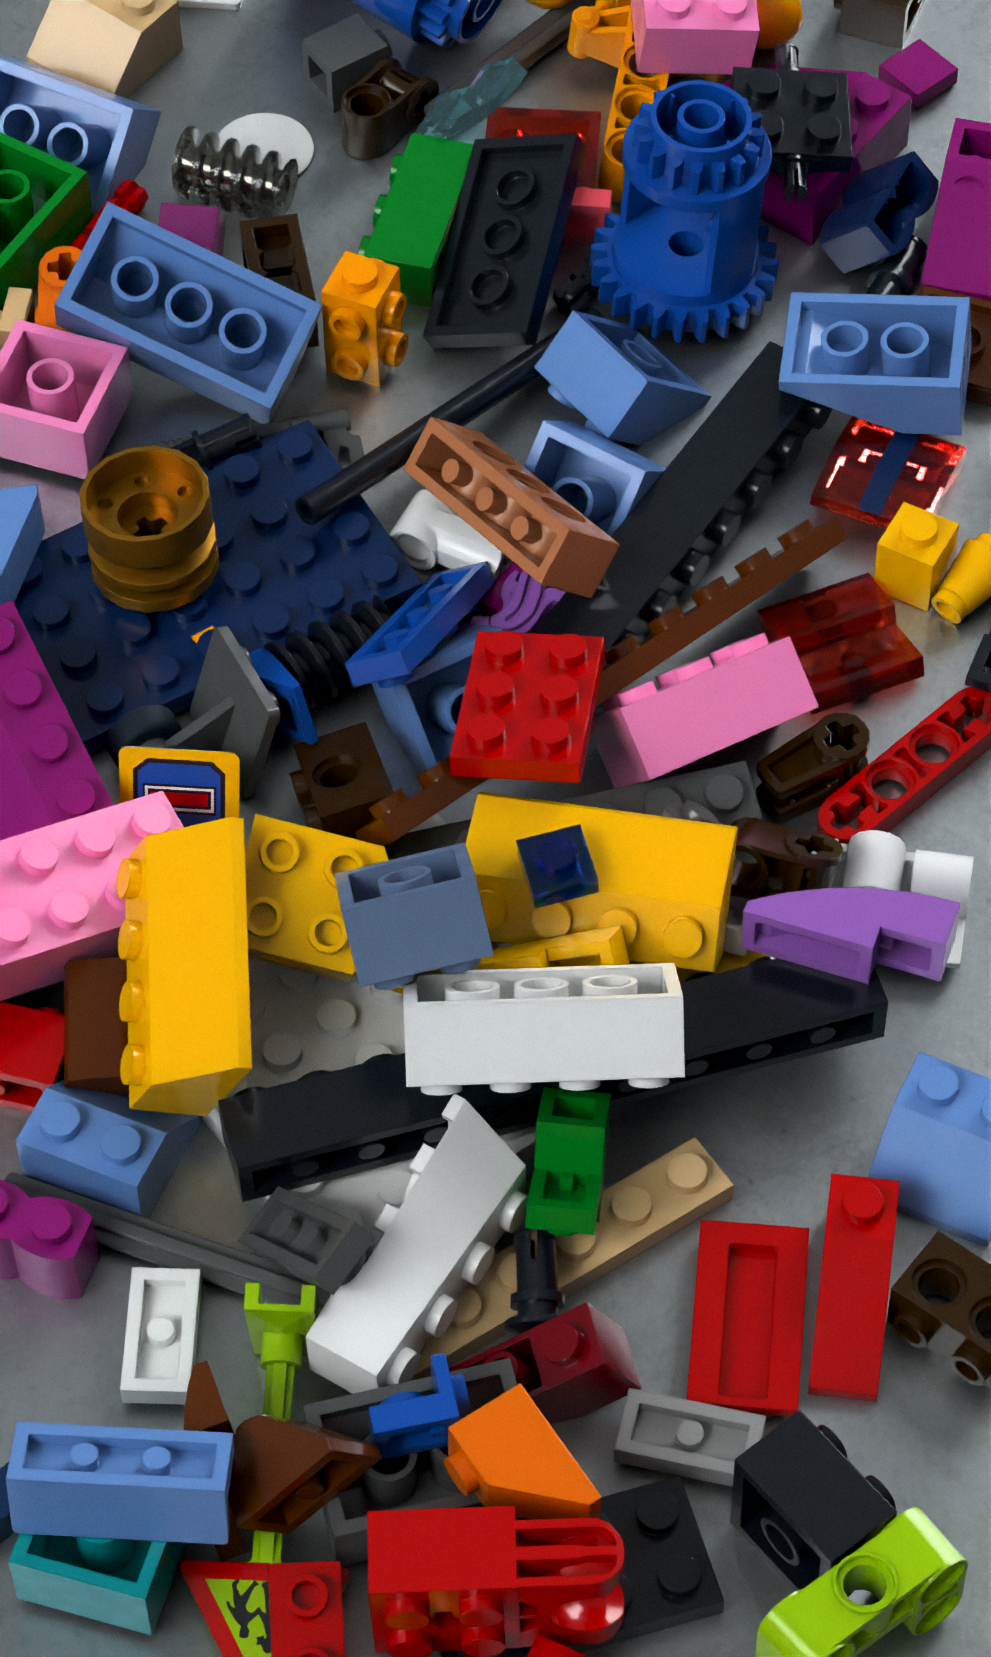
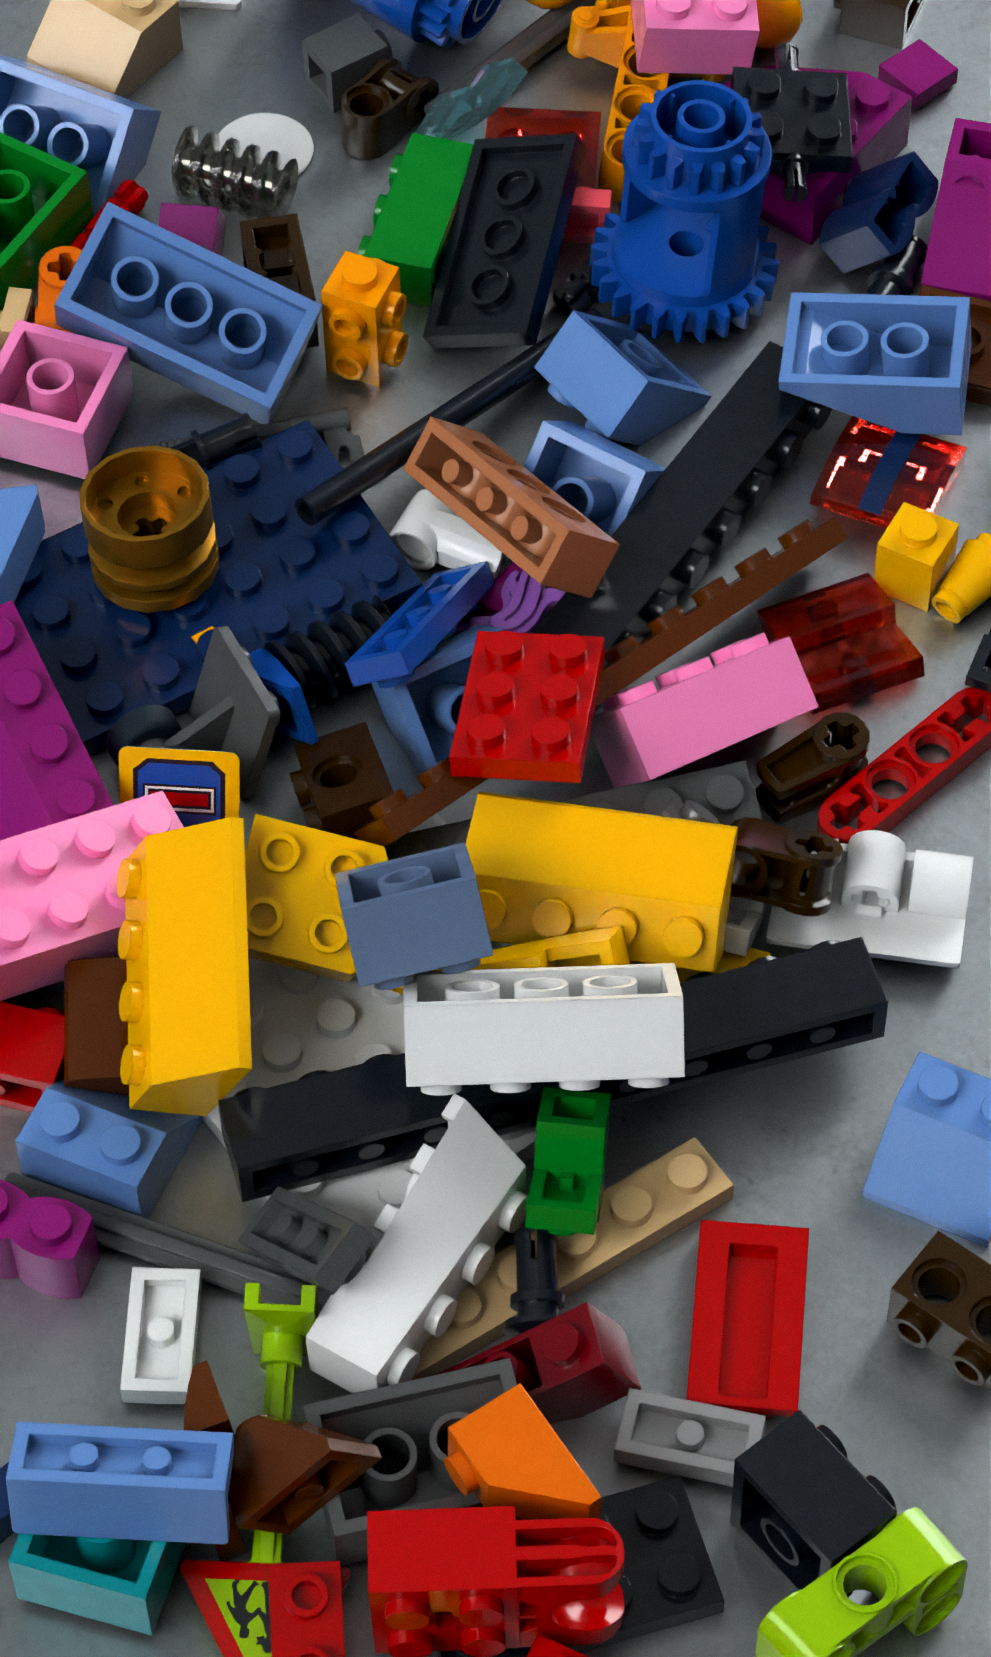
(416, 1422): blue bracket -> none
(557, 866): clear blue plate -> none
(853, 930): medium lavender slope -> none
(853, 1287): red slope -> none

